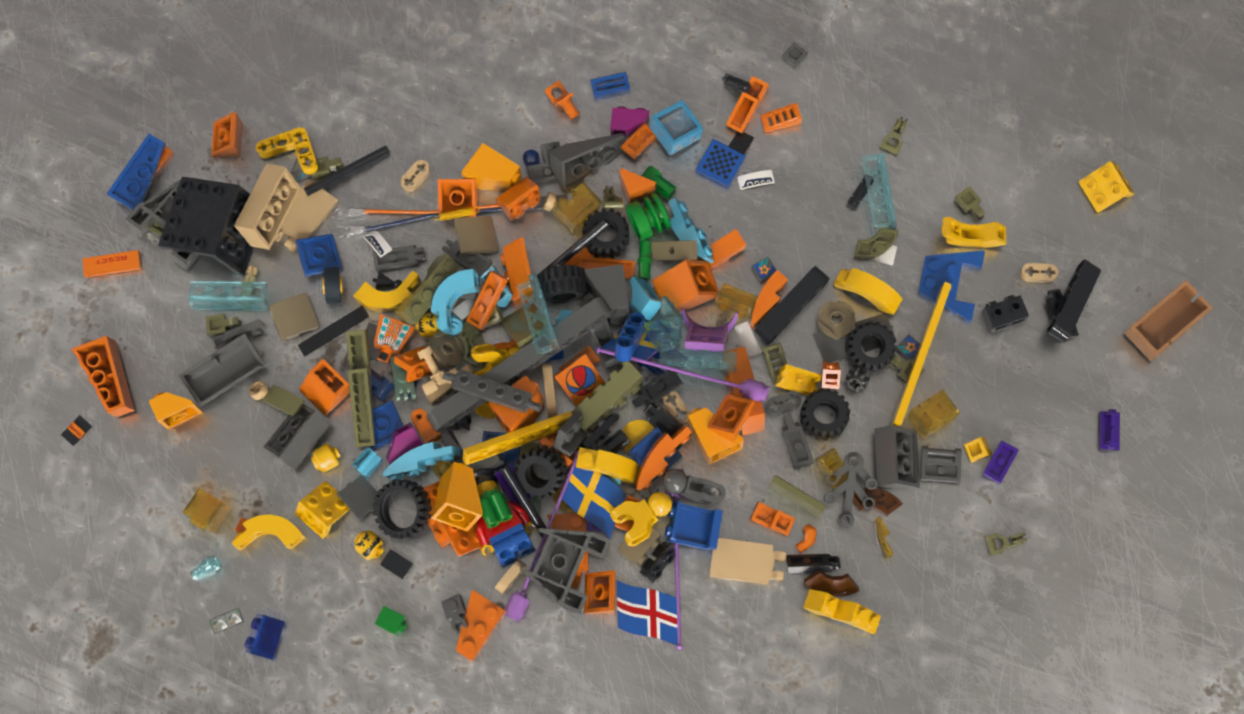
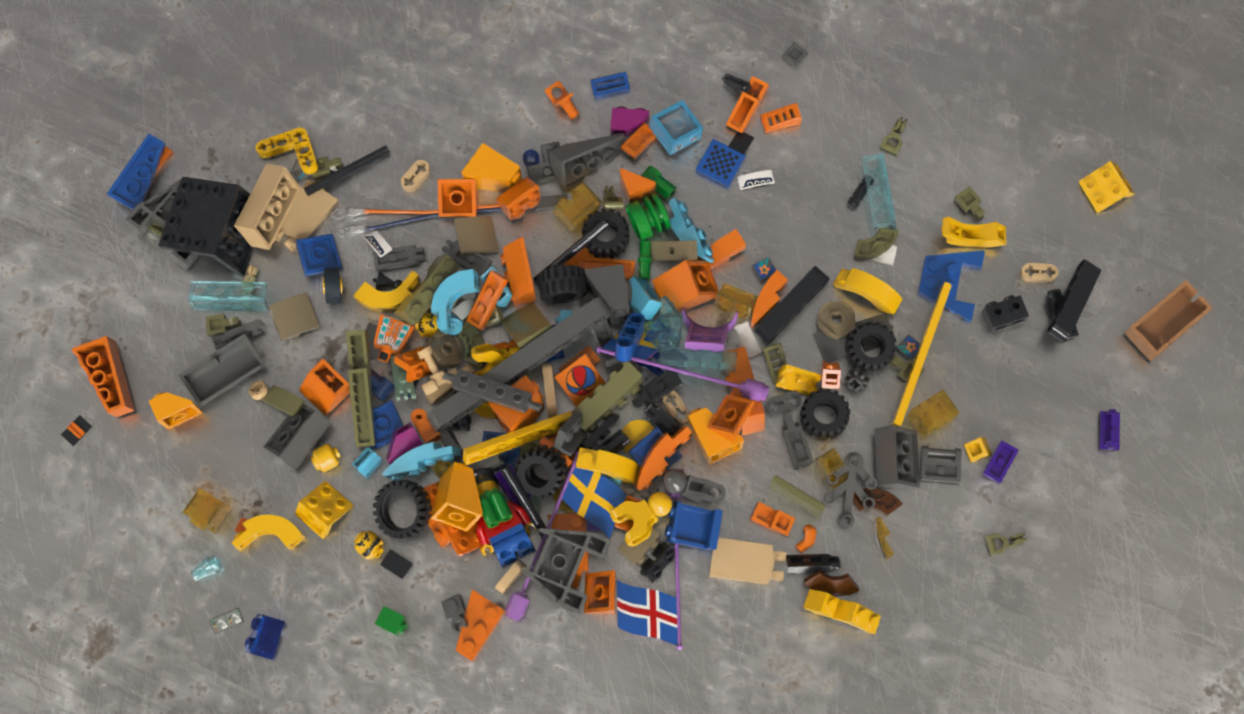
(111, 263): orange tile -> none
(227, 136): orange slope -> none
(333, 330): black sticker -> none
(359, 496): dark grey piece -> none
(456, 213): yellow piece -> none
(542, 310): clear light blue fence -> none
(550, 201): tan tile -> none

